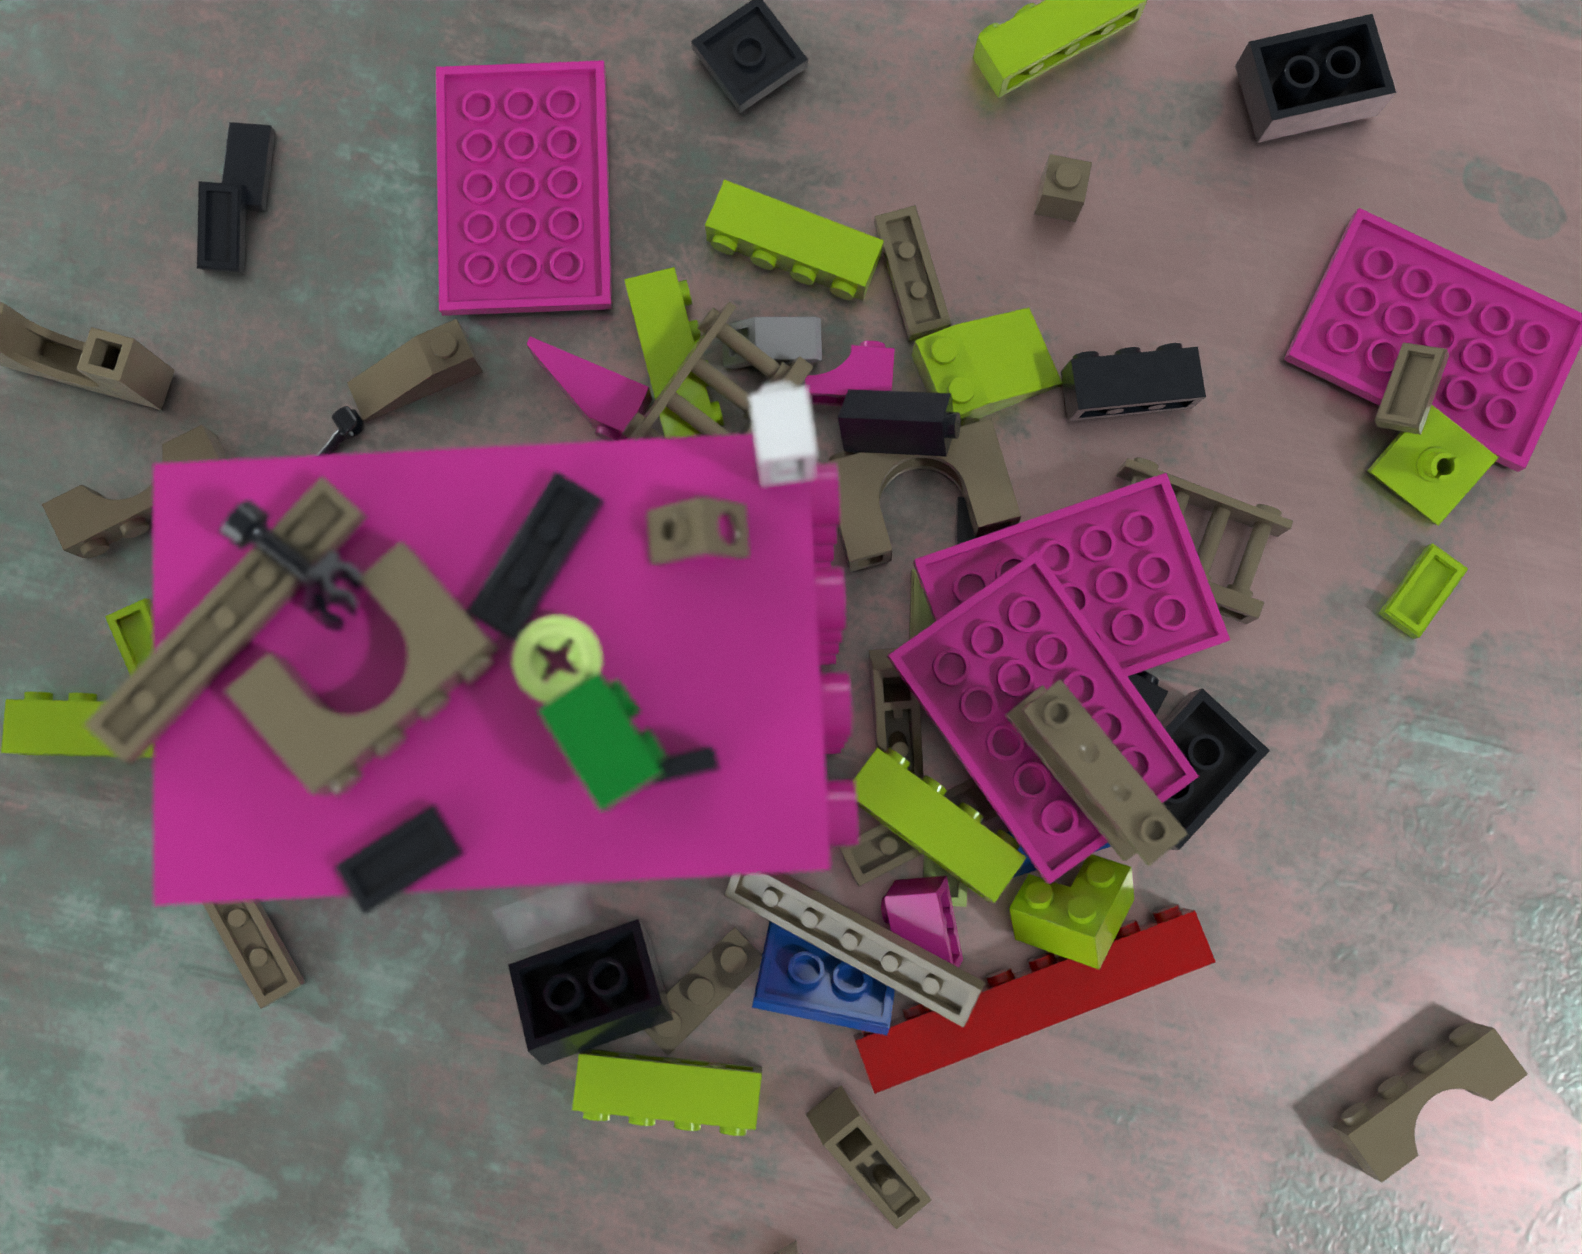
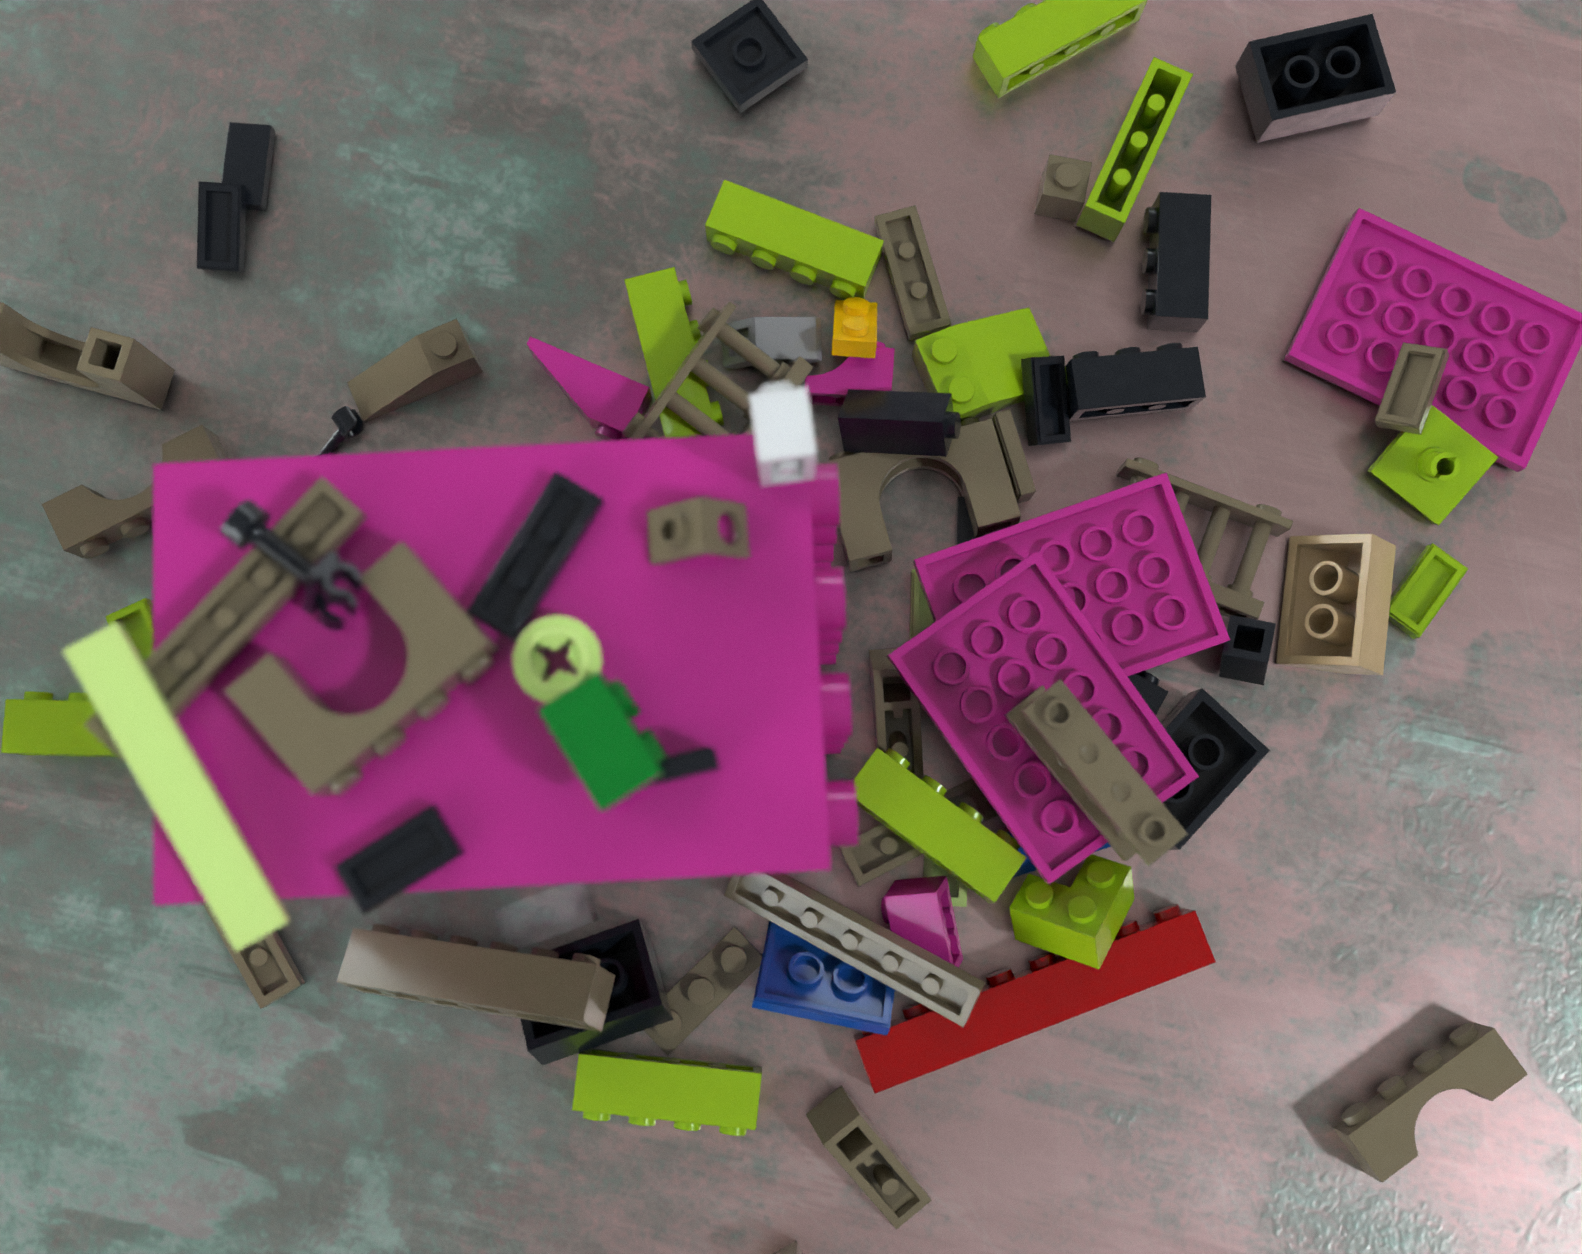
(176, 785): none -> yellowish green tile
(478, 978): none -> dark tan brick
(523, 188): dark pink plate -> none
(854, 328): none -> yellow plate
(1013, 456): none -> dark tan tile
(1046, 400): none -> black tile
(1134, 149): none -> lime brick
(1177, 262): none -> black brick
(1248, 651): none -> black brick
(1336, 603): none -> tan slope

